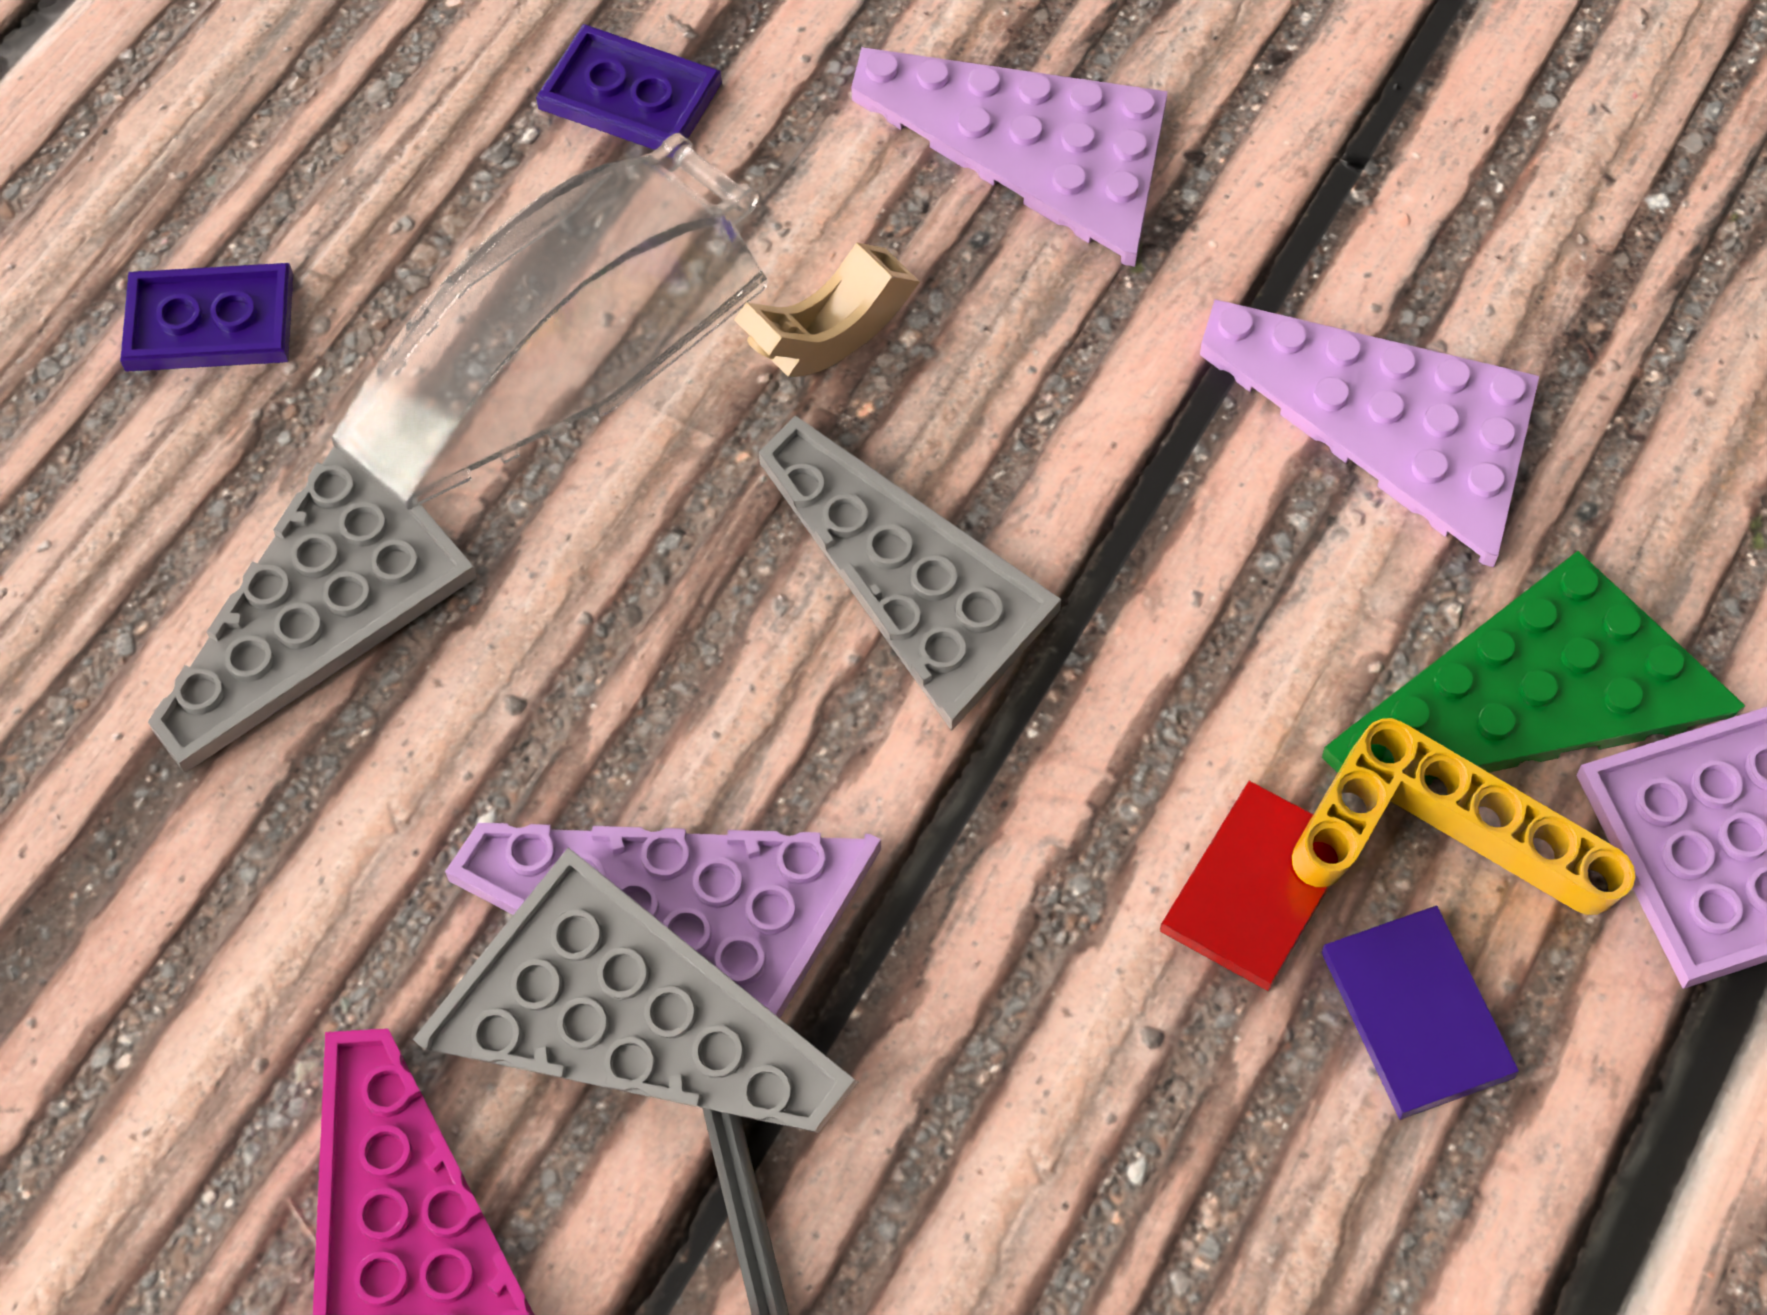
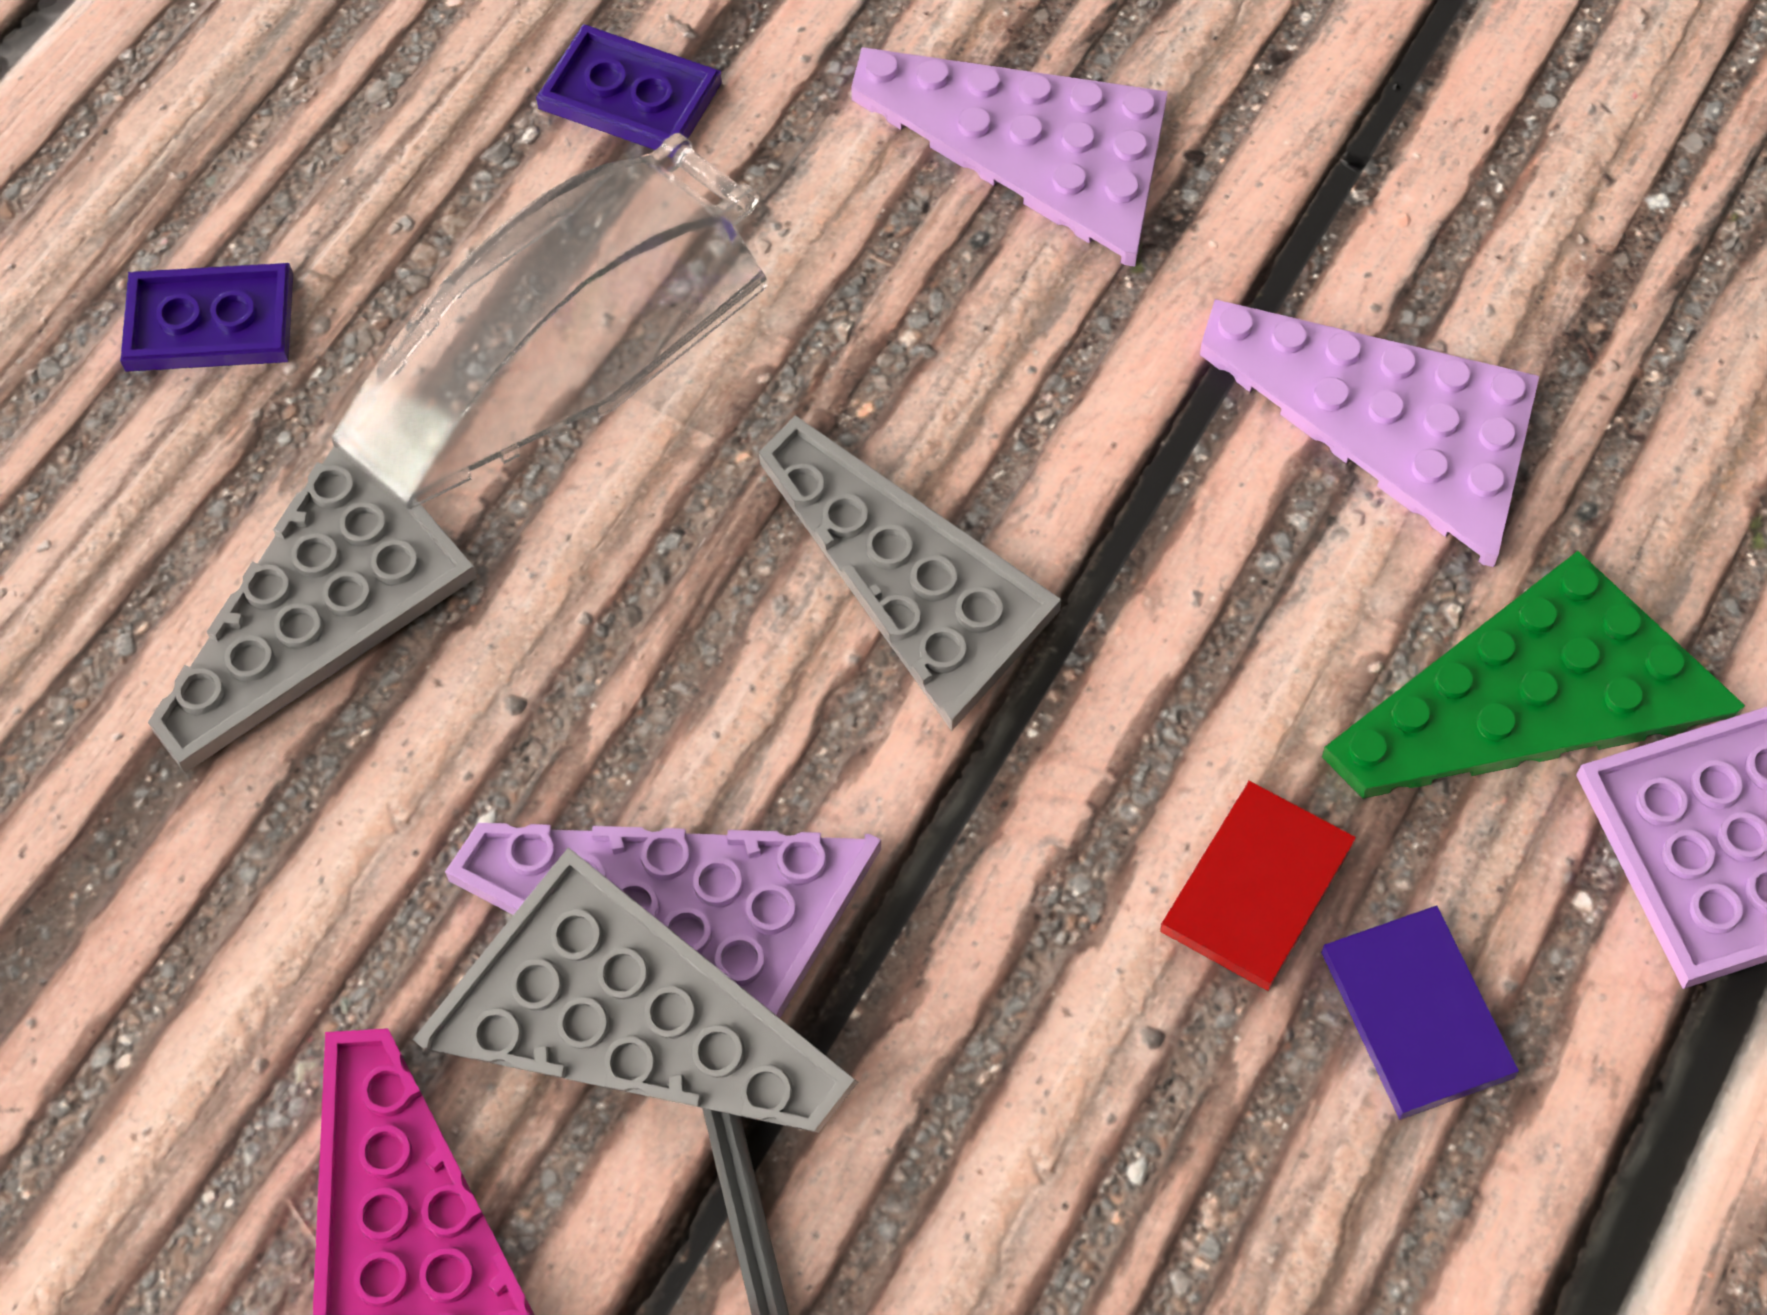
(835, 318): tan arch -> none
(1459, 818): yellow beam -> none

